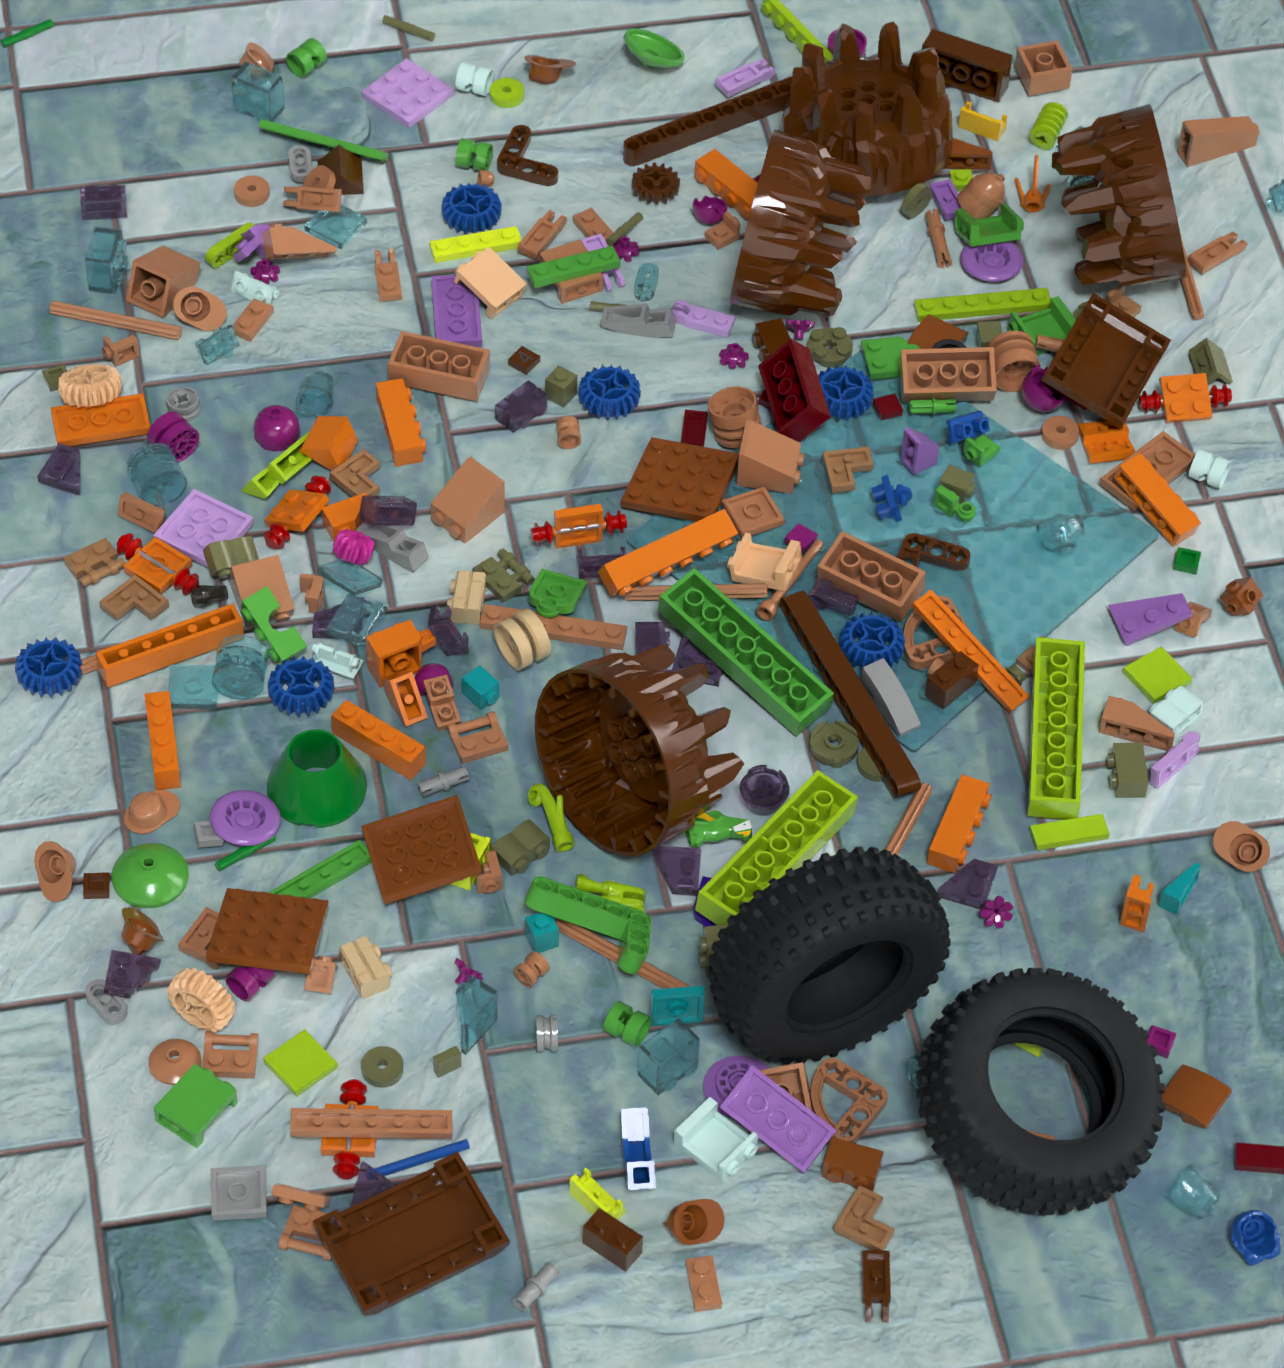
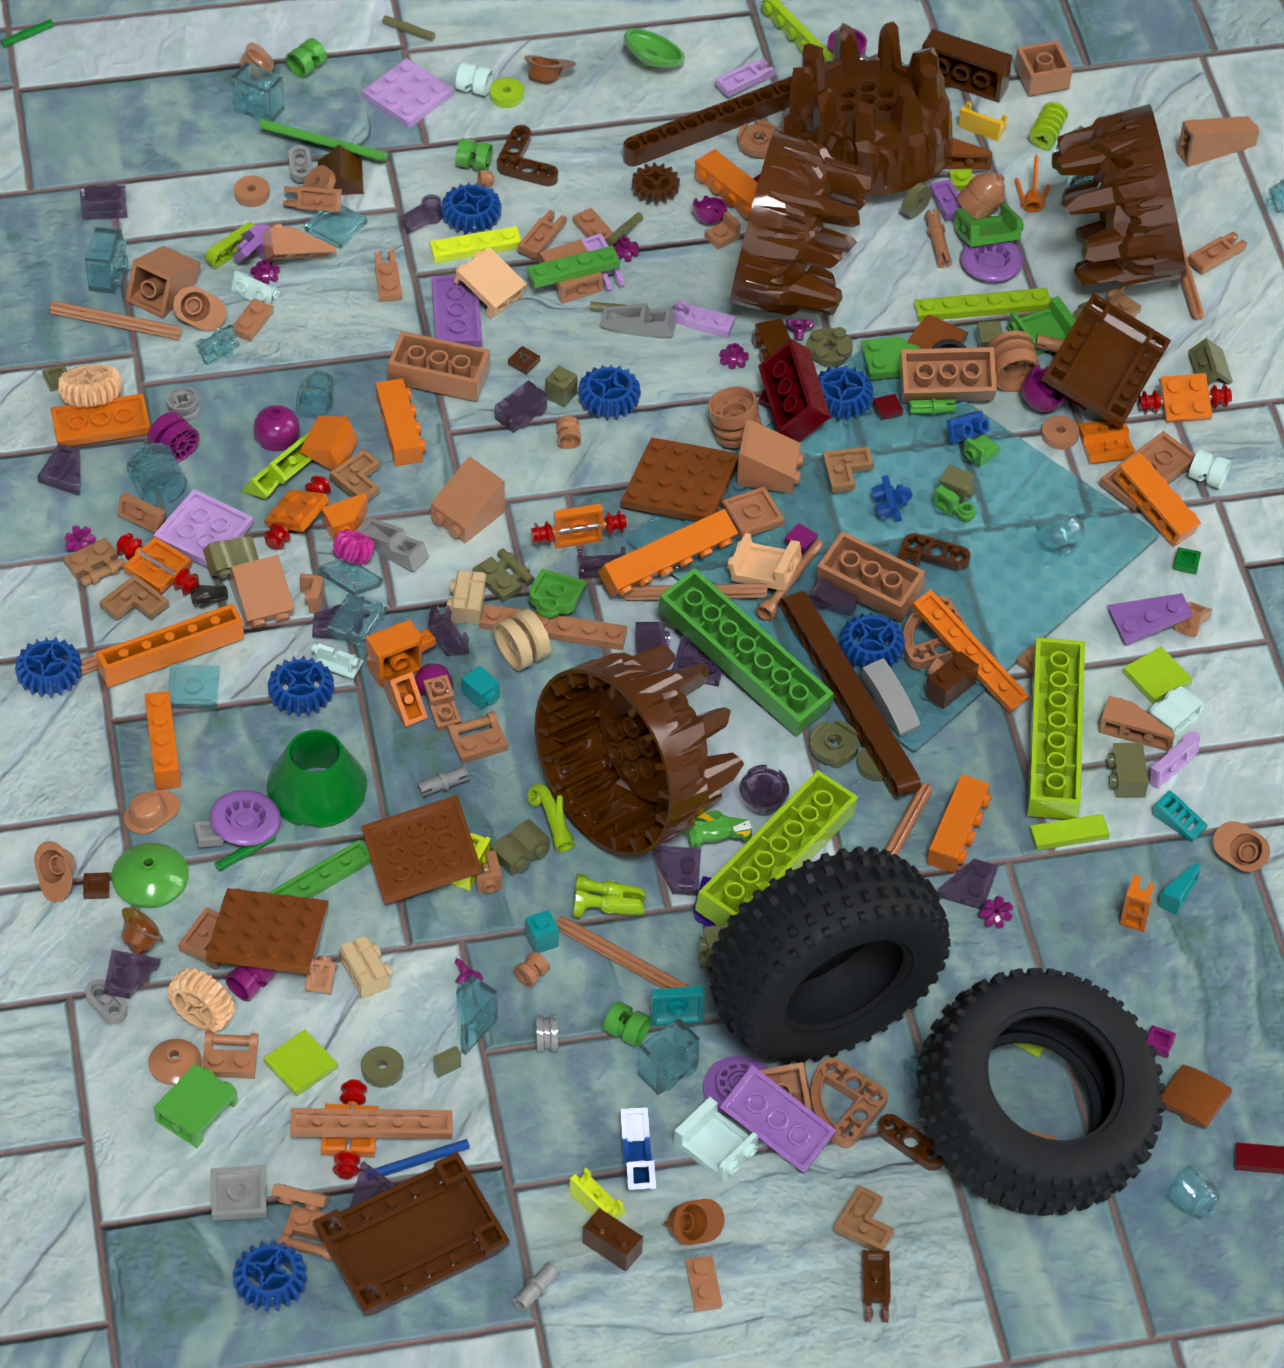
(79, 538): none -> magenta plant
(121, 351): nougat bracket -> none
(240, 667): clear light blue wheel -> none
(275, 1285): none -> blue gear
(281, 644): bright green arch -> none
(378, 739): orange brick -> none
(388, 510): clear purple brick -> none
(427, 213): none -> clear purple piece
(597, 914): bright green beam -> none
(642, 281): clear light blue beam -> none
(694, 427): dark red tile -> none
(748, 134): none -> nougat plate
(852, 1164): dark orange brick -> none
(918, 451): medium lavender slope -> none
(918, 1153): none -> reddish brown beam
(1016, 673): olive plate -> none
(1175, 804): none -> teal slope
(1241, 596): dark orange brick -> none
(1255, 1236): blue hair -> none

